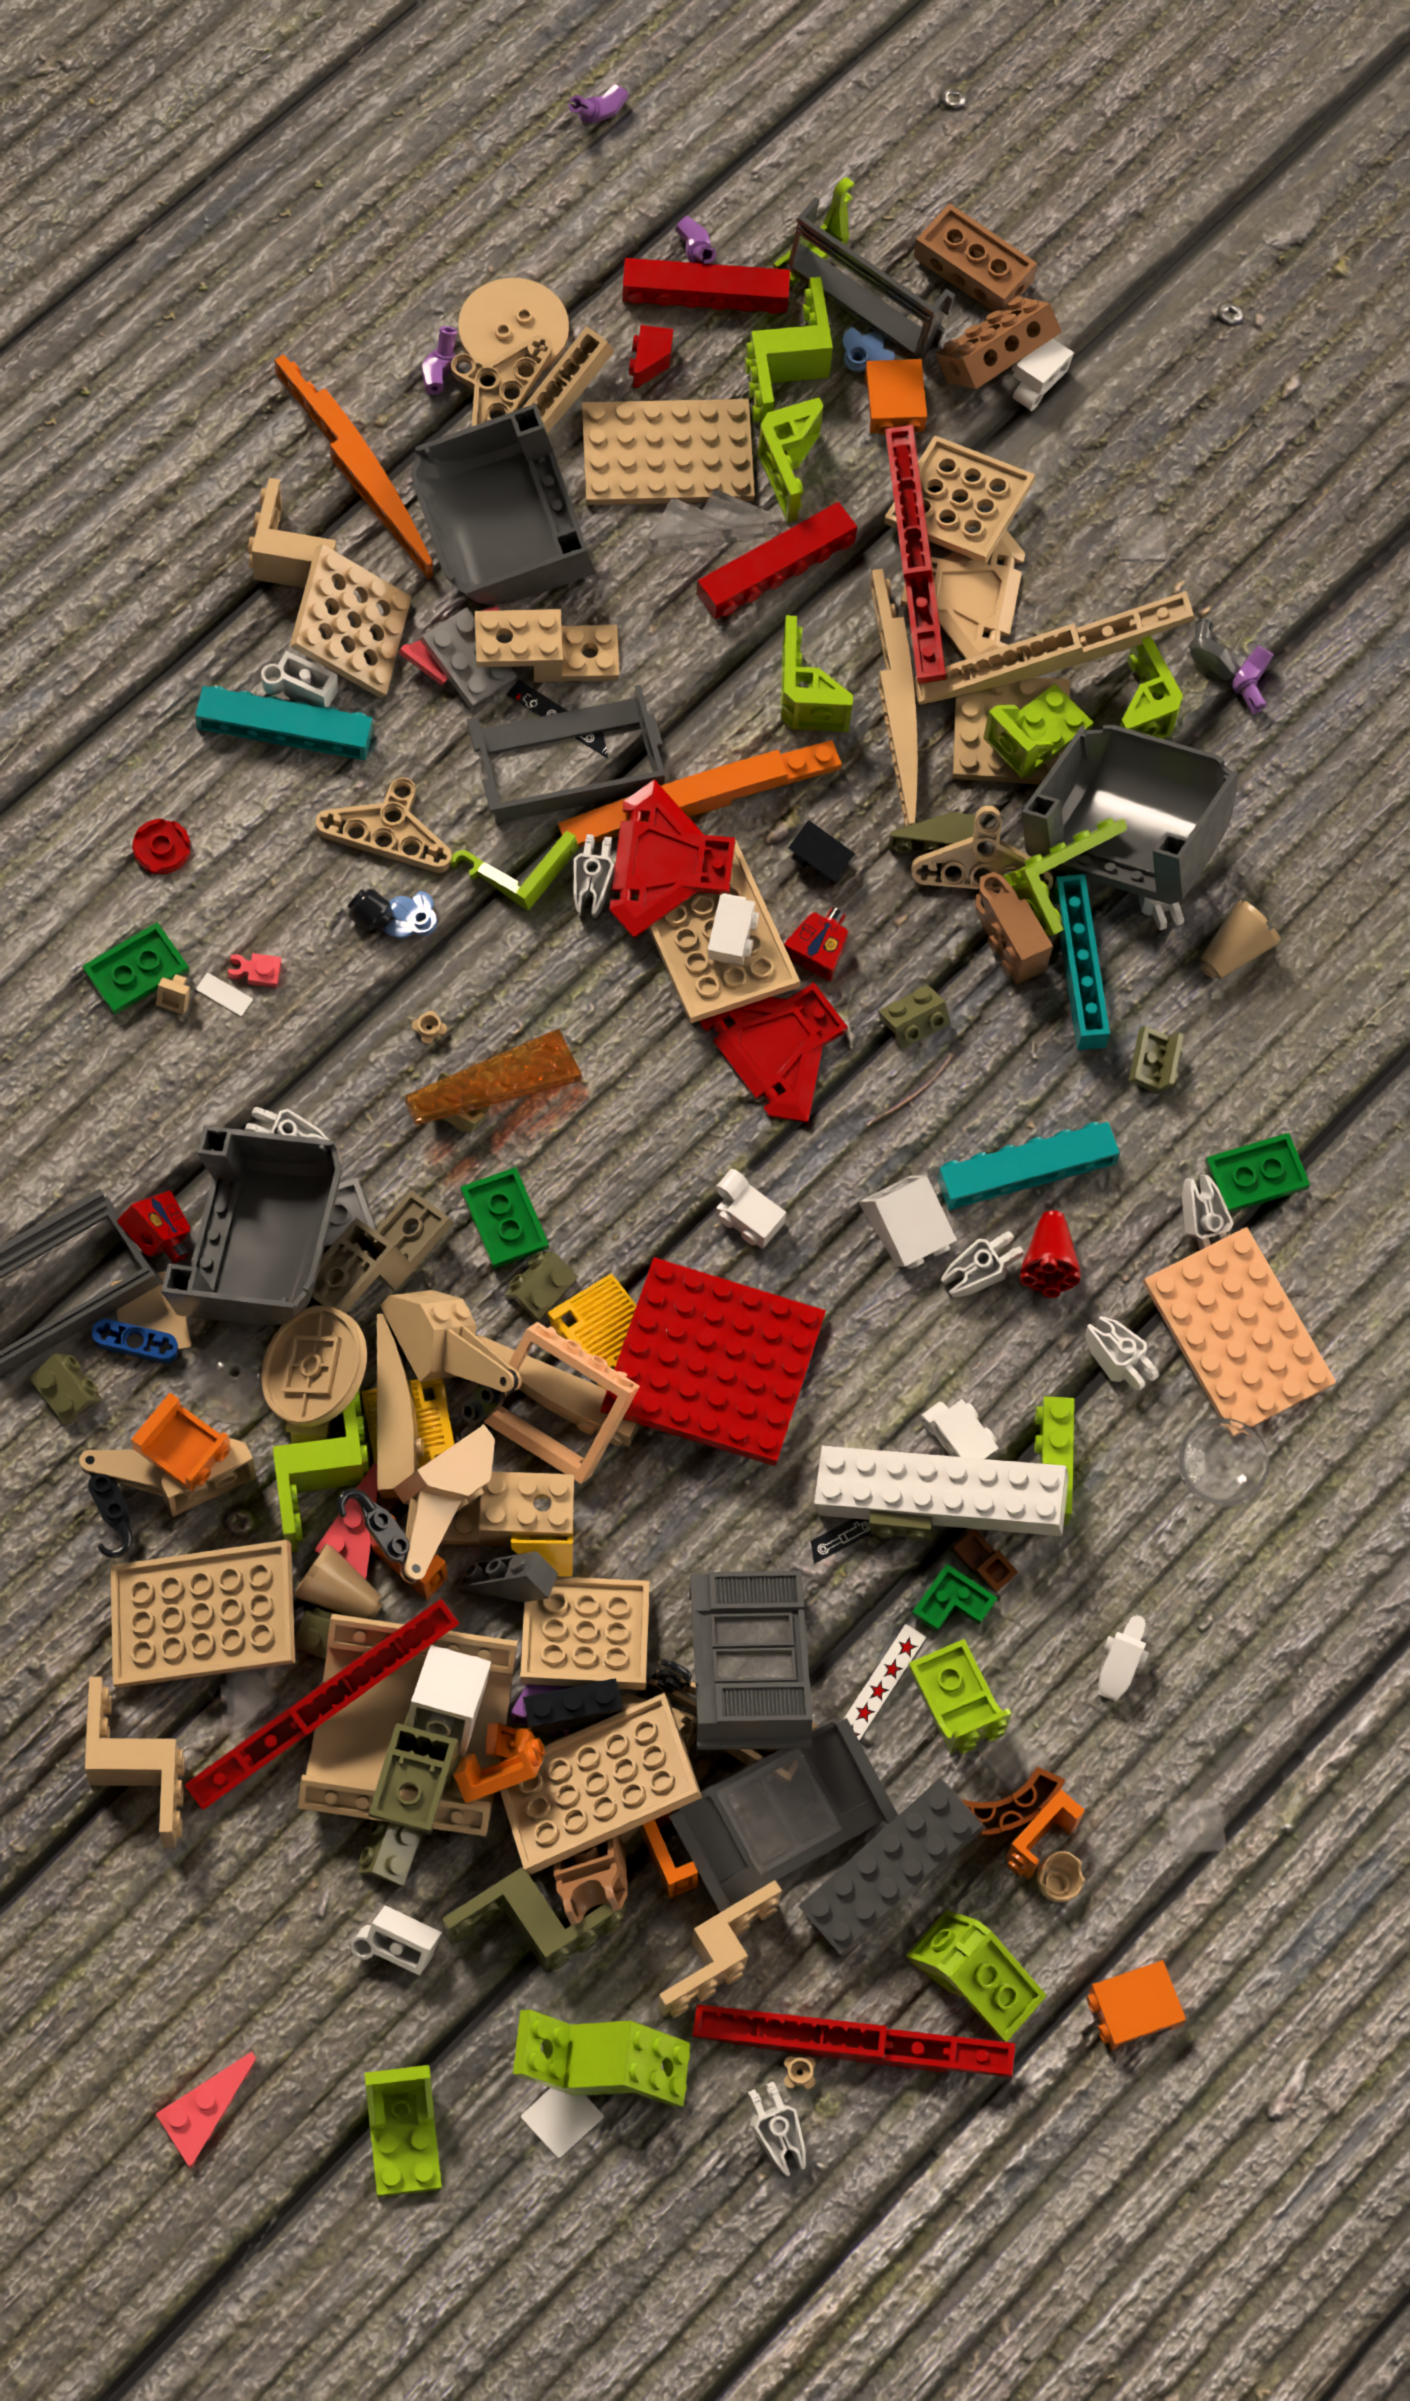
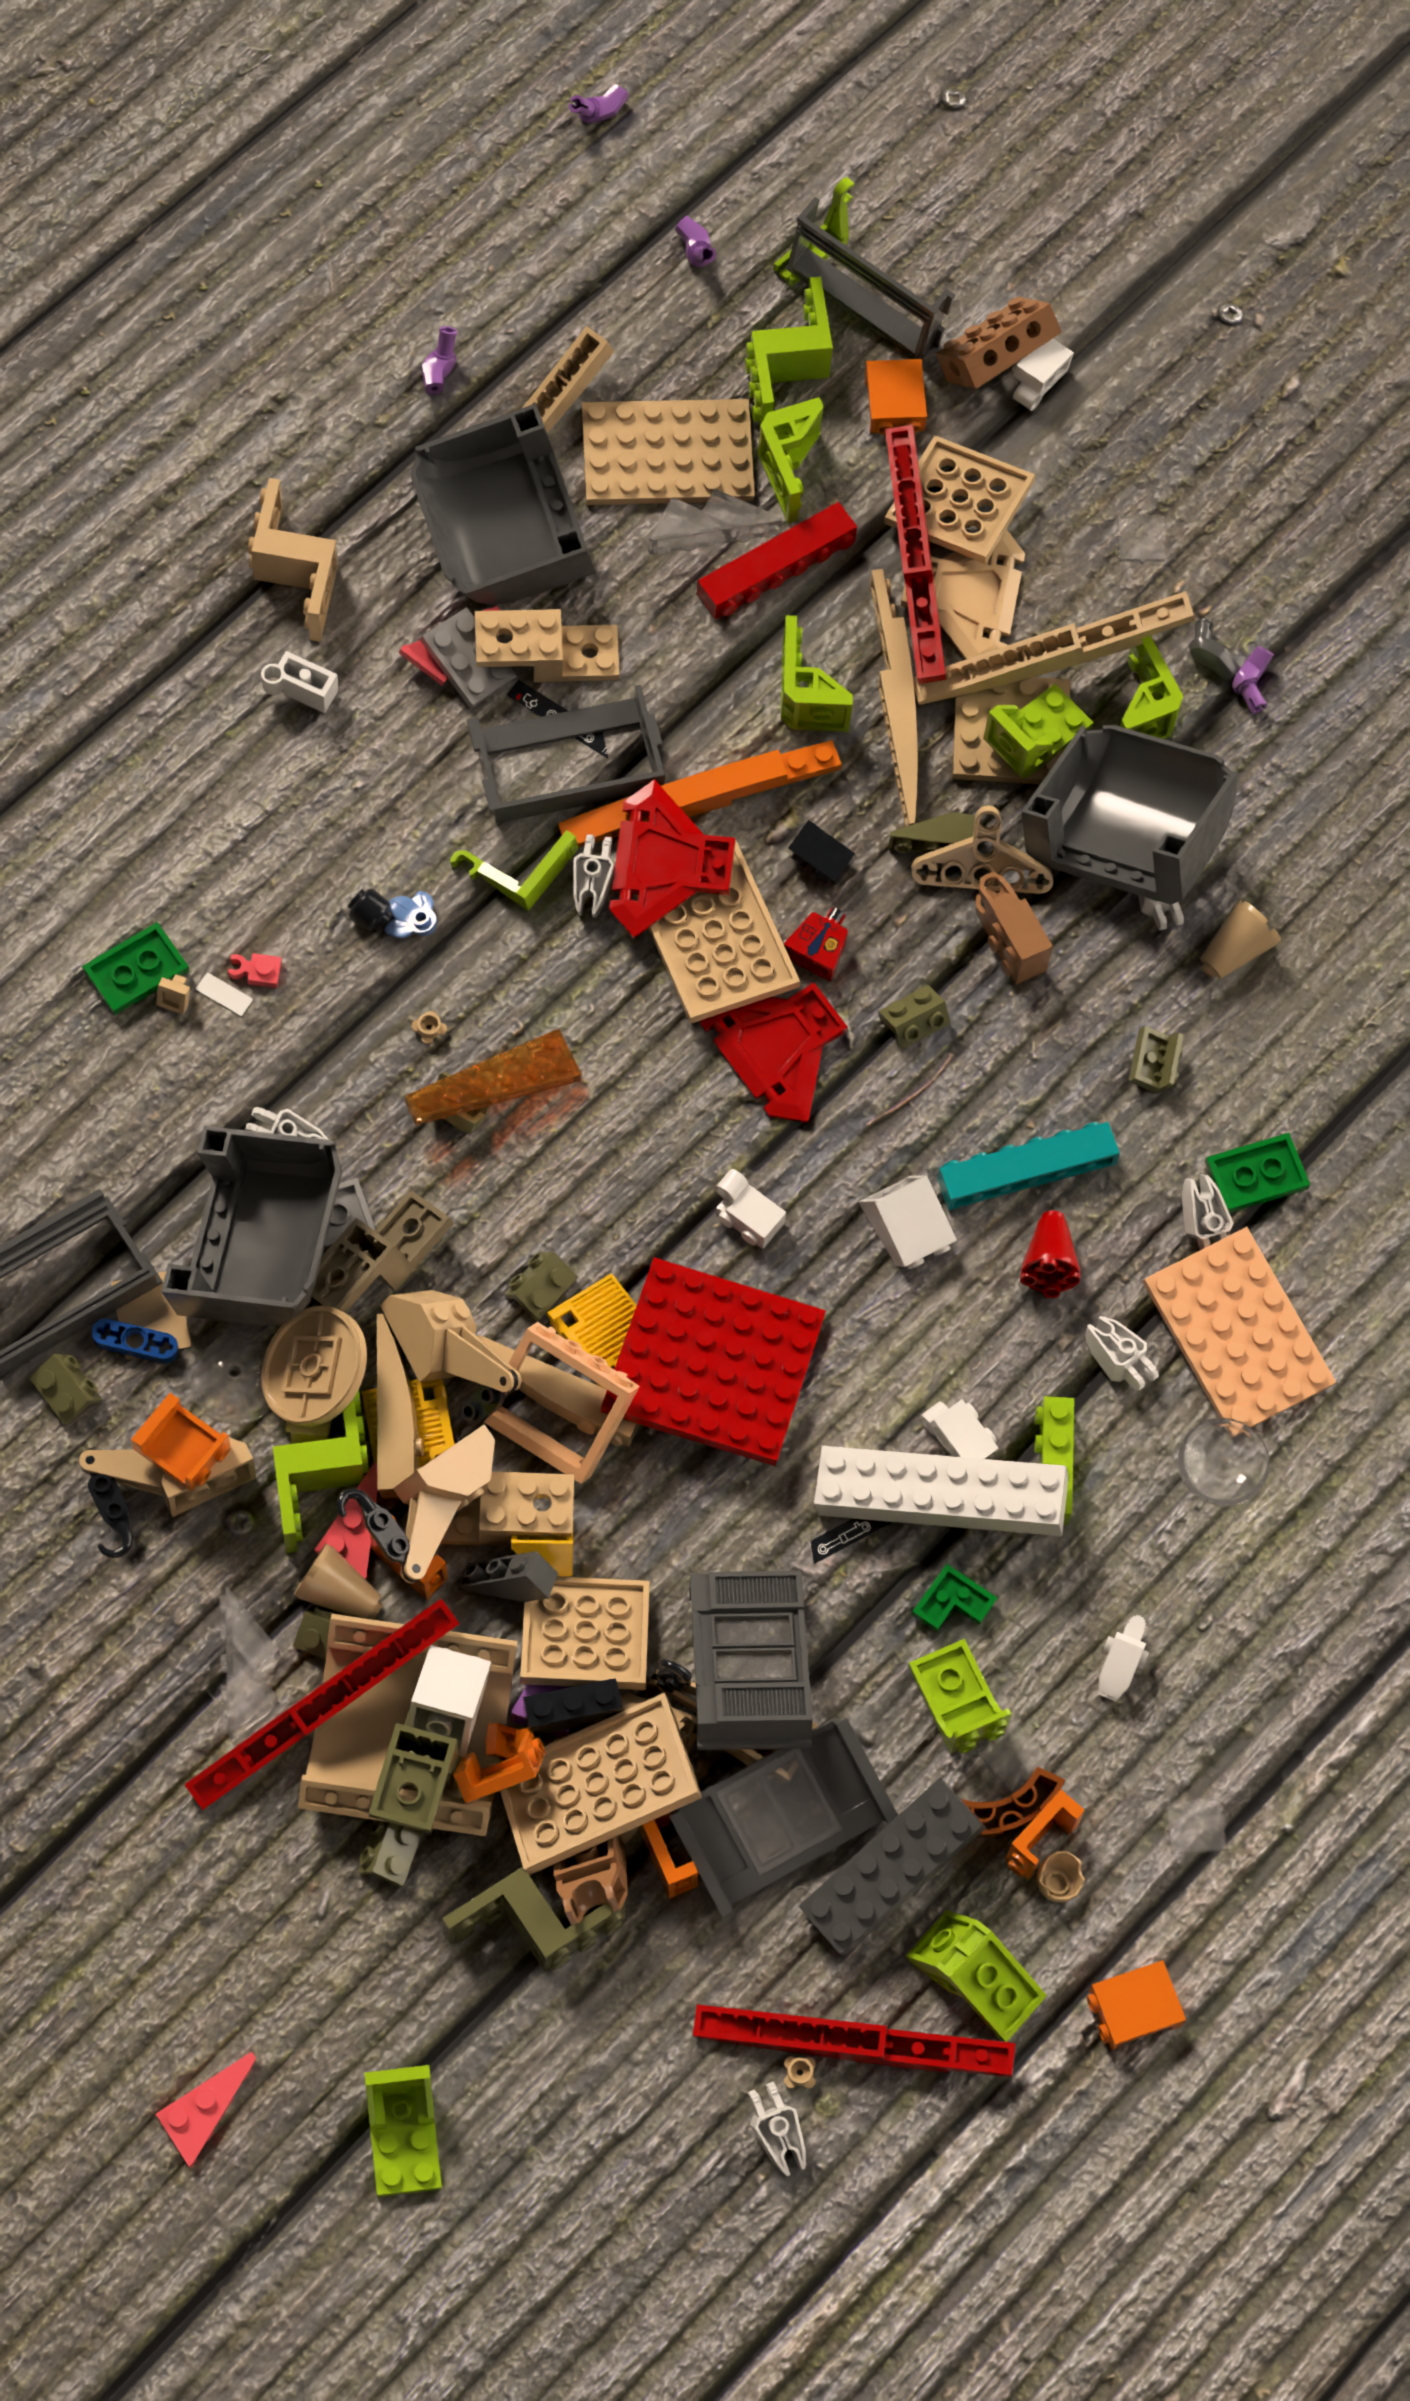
(134, 1762): tan bracket -> none
(157, 1226): red torso -> none
(161, 846): red tile -> none
(202, 1614): tan plate -> none
(284, 722): teal brick -> none
(330, 651): tan piece -> none
(356, 461): orange slope -> none
(373, 823): tan beam -> none
(397, 1940): white hinge -> none
(504, 1217): green plate -> none
(506, 374): tan beam -> none
(507, 315): tan plate -> none
(561, 2119): white sticker -> none
(601, 2058): lime bracket -> none
(652, 354): red slope -> none
(706, 285): red brick -> none
(719, 1950): tan bracket -> none
(732, 930): white hinge -> none
(865, 347): medium blue plate -> none
(884, 1679): white sticker -> none
(907, 1526): olive bracket -> none
(974, 259): medium nougat brick -> none
(981, 1265): white hinge -> none
(984, 1561): reddish brown slope -> none
(1029, 885): lime bracket -> none
(1081, 963): teal brick -> none

